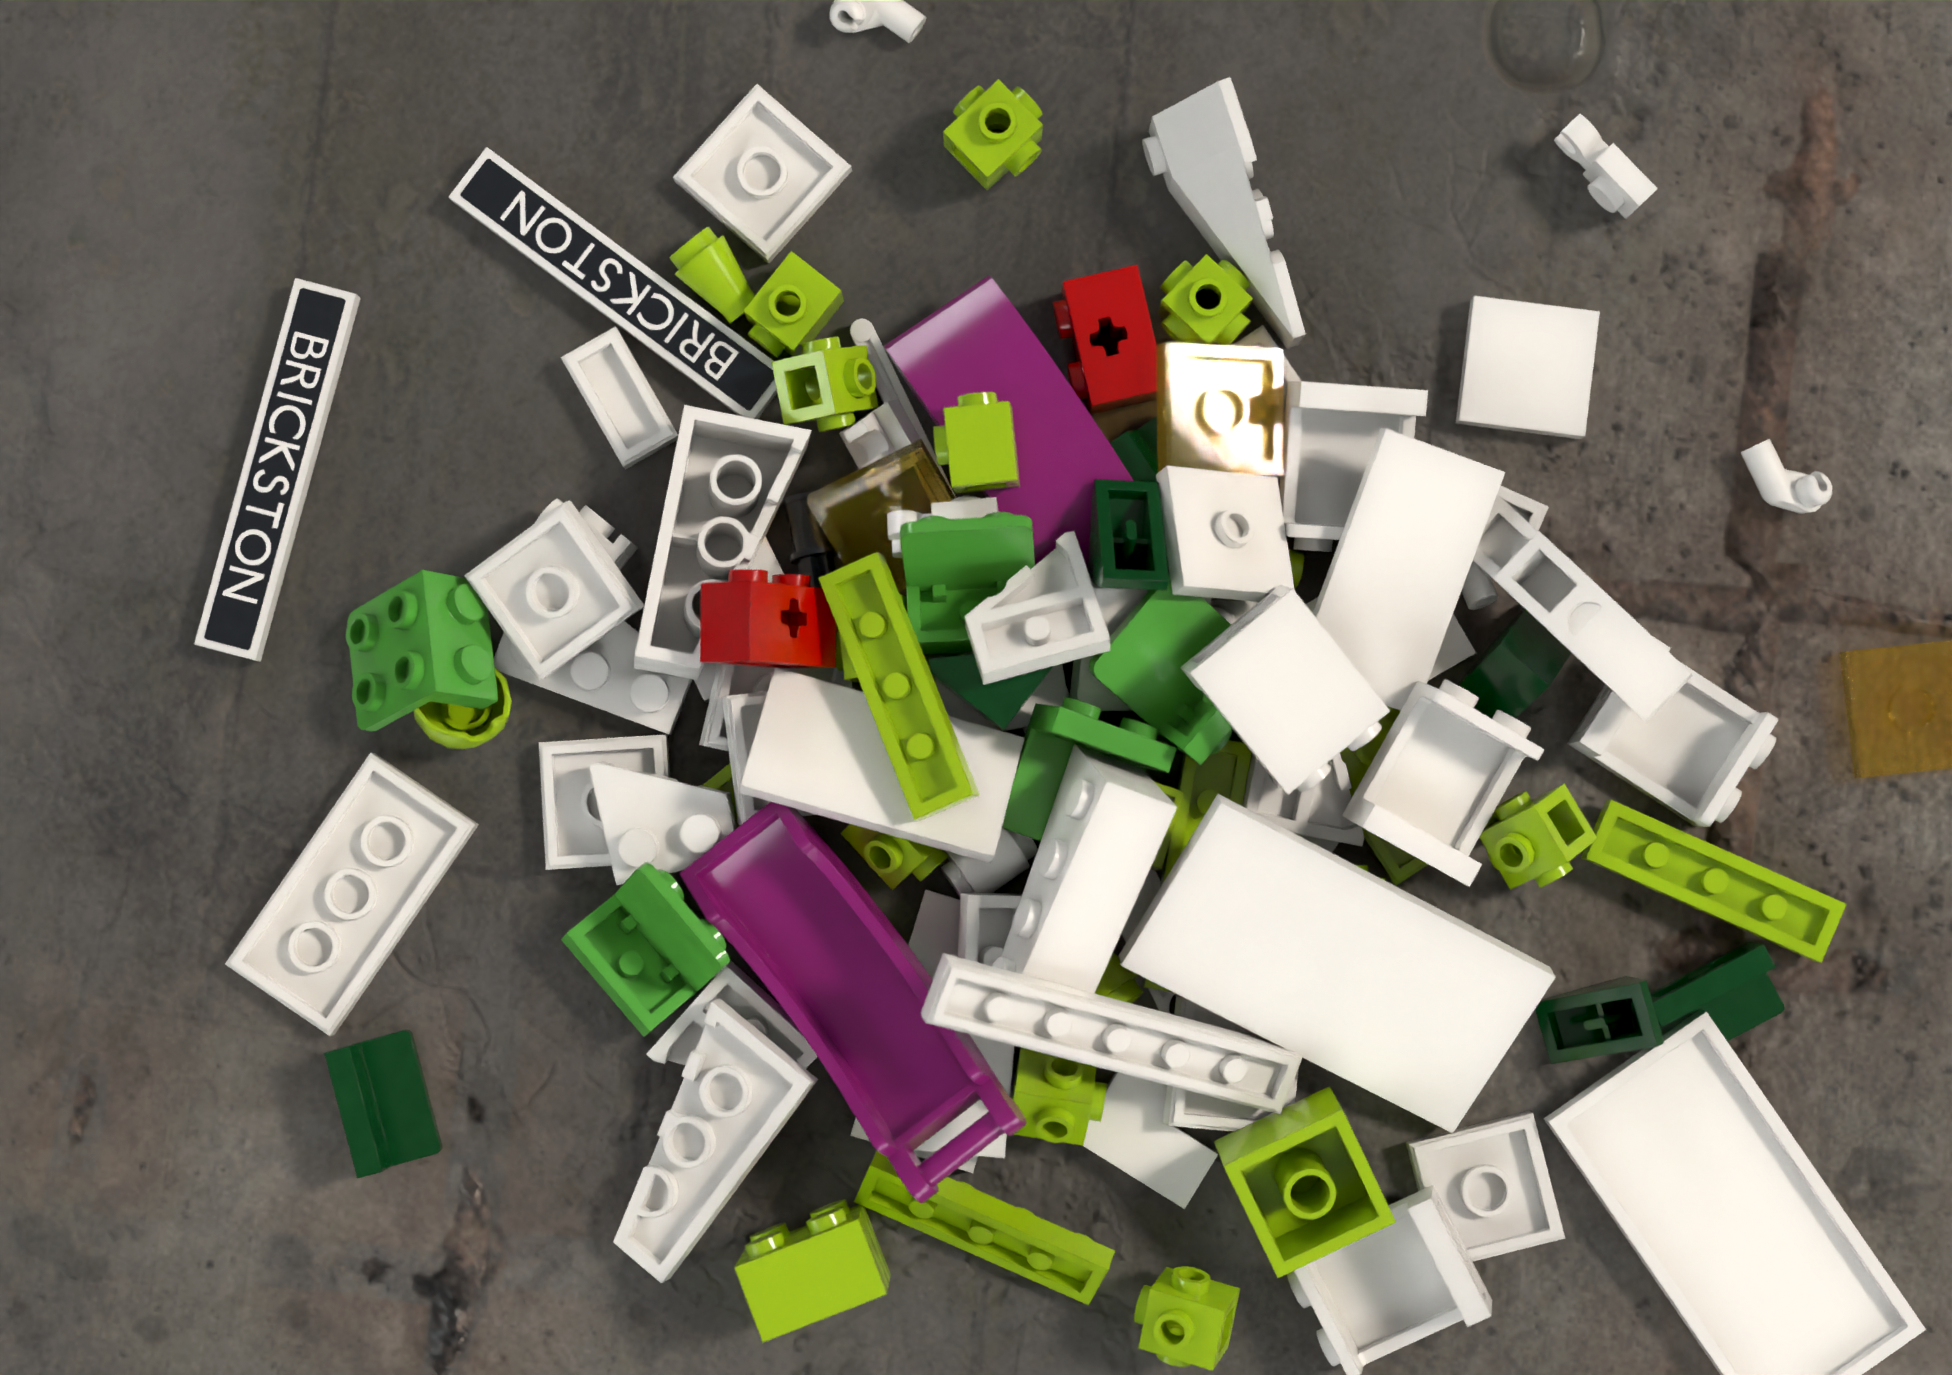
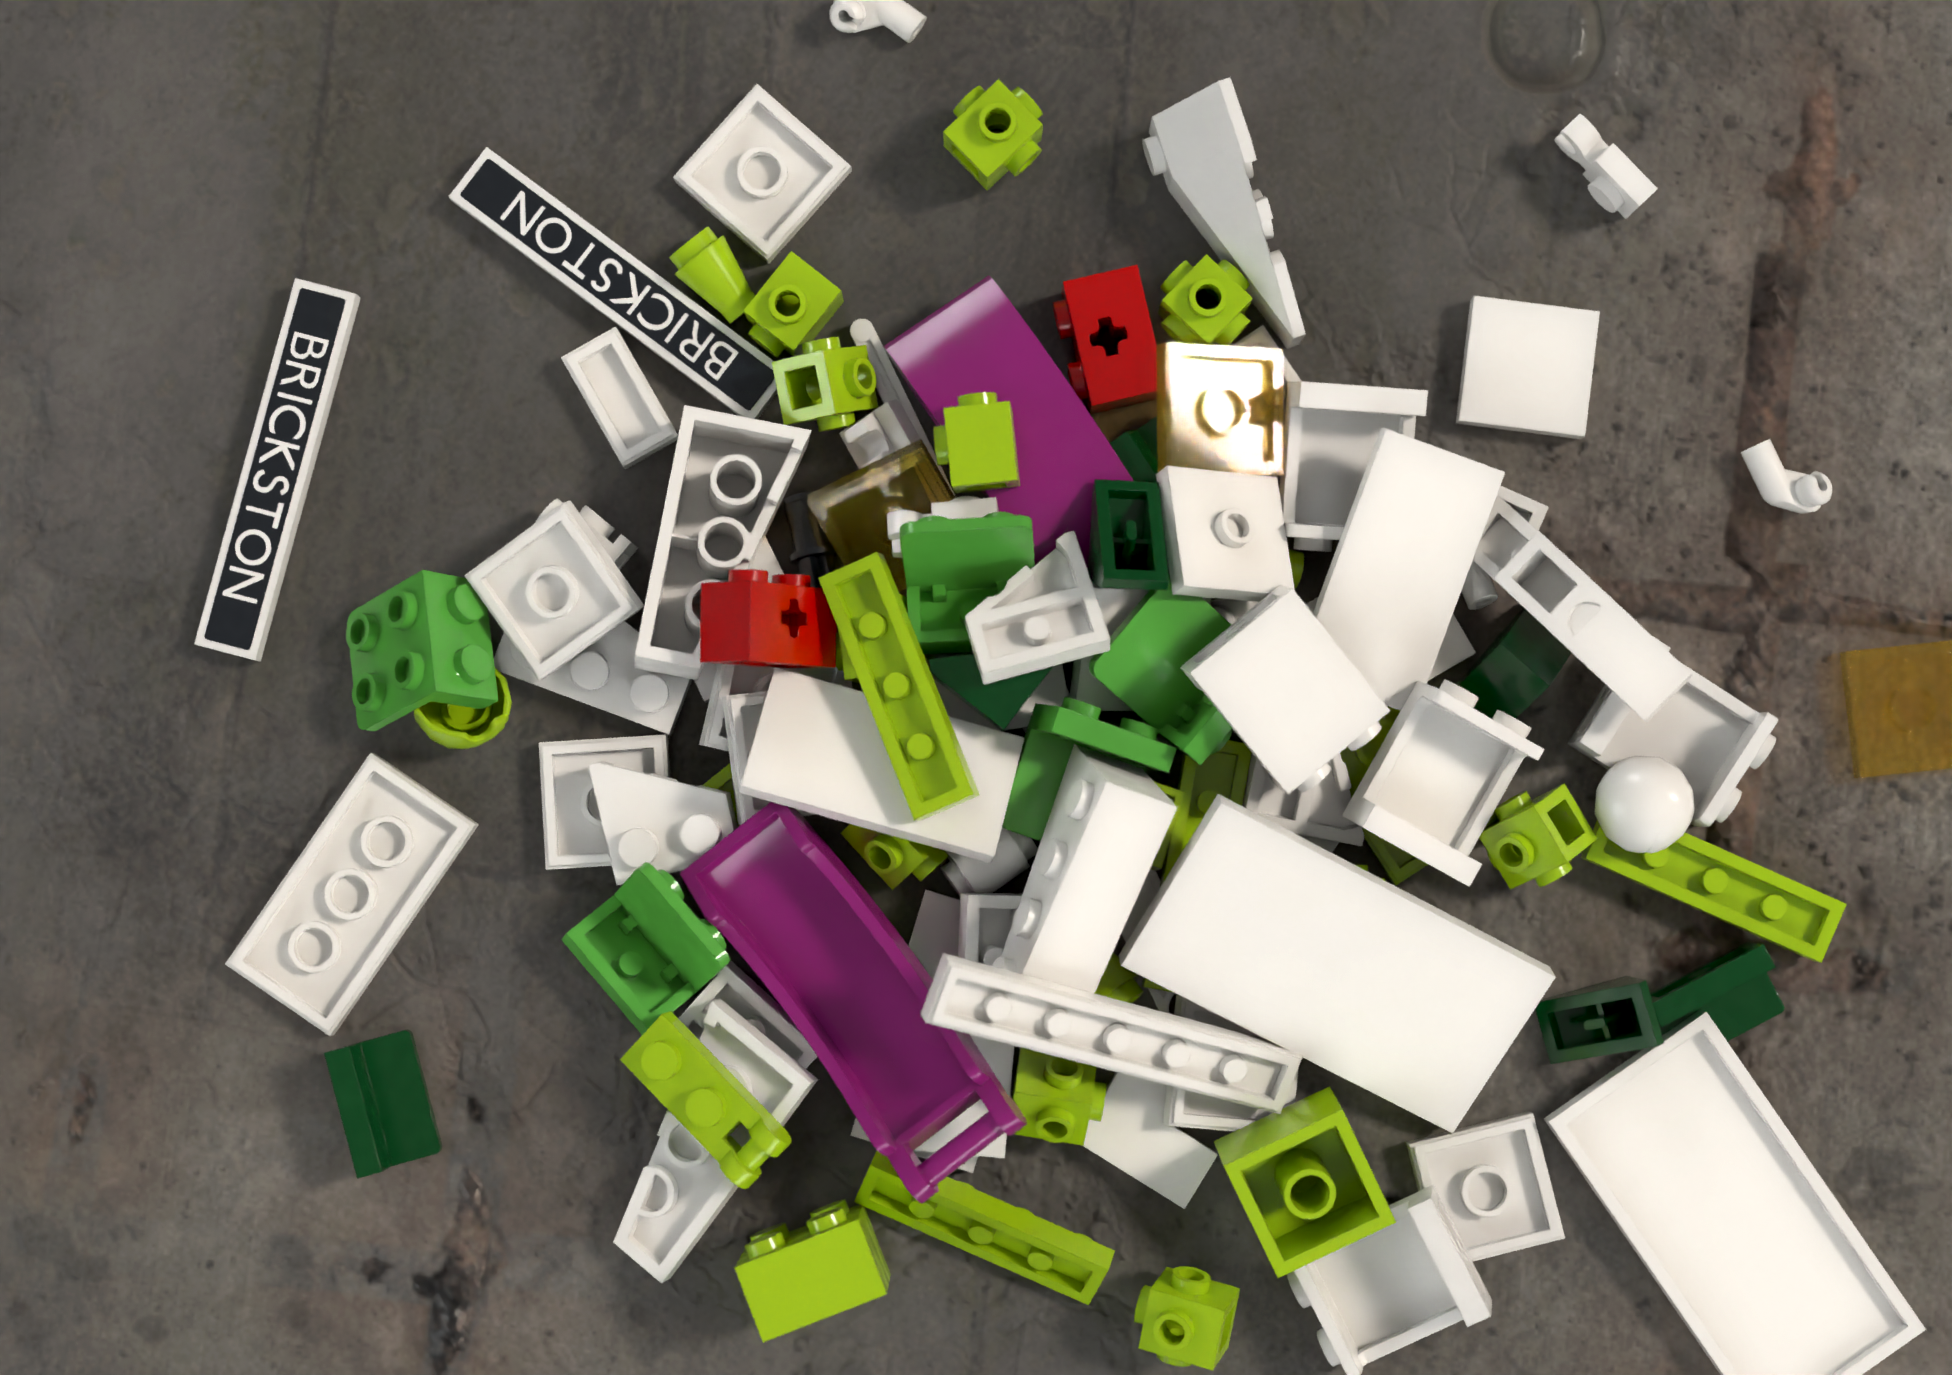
(705, 1098): none -> lime plate
(1644, 804): none -> white hair

